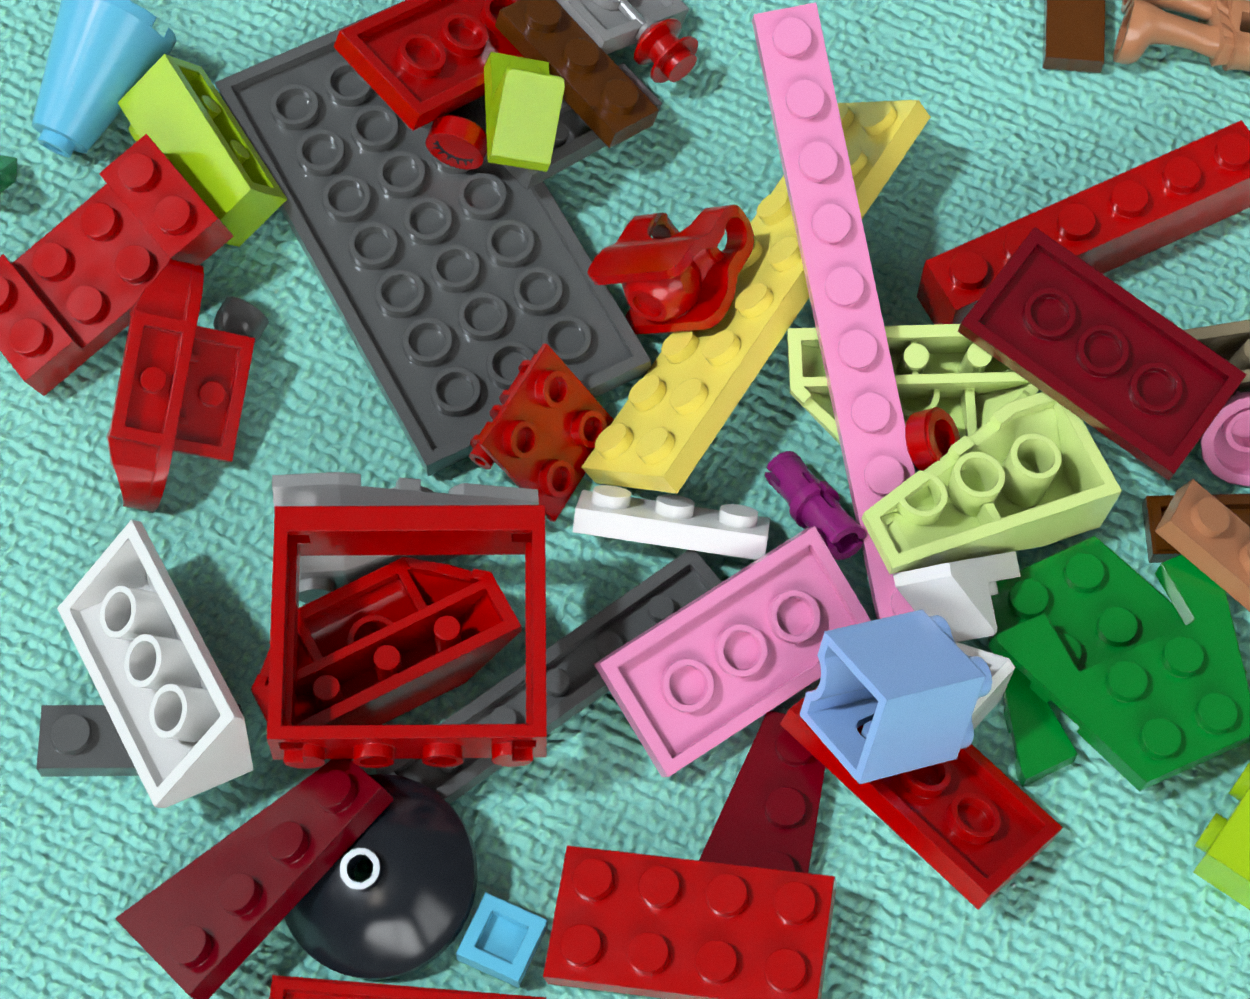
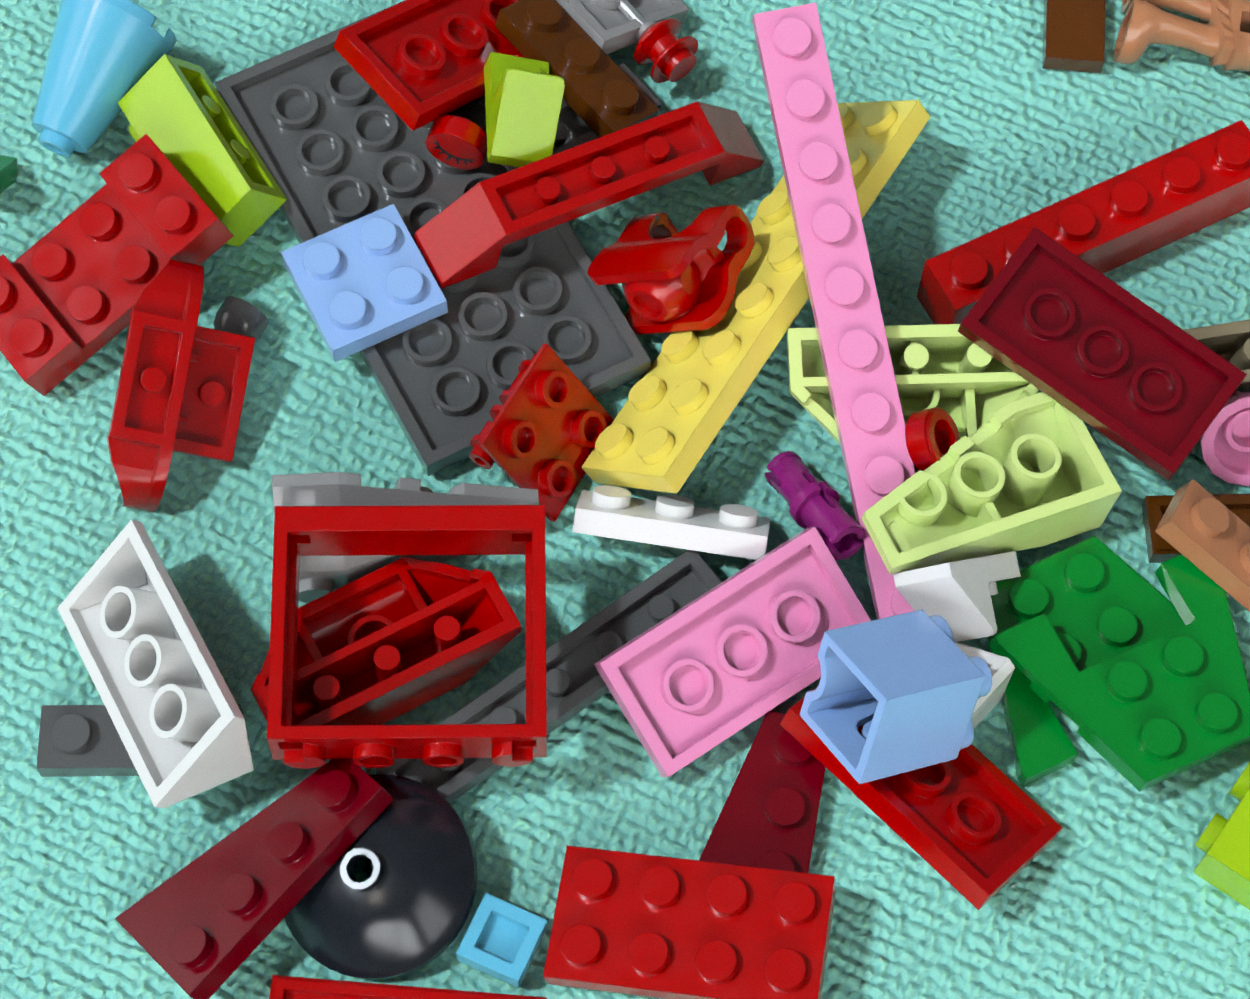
(364, 282): none -> light blue plate
(580, 180): none -> red slope

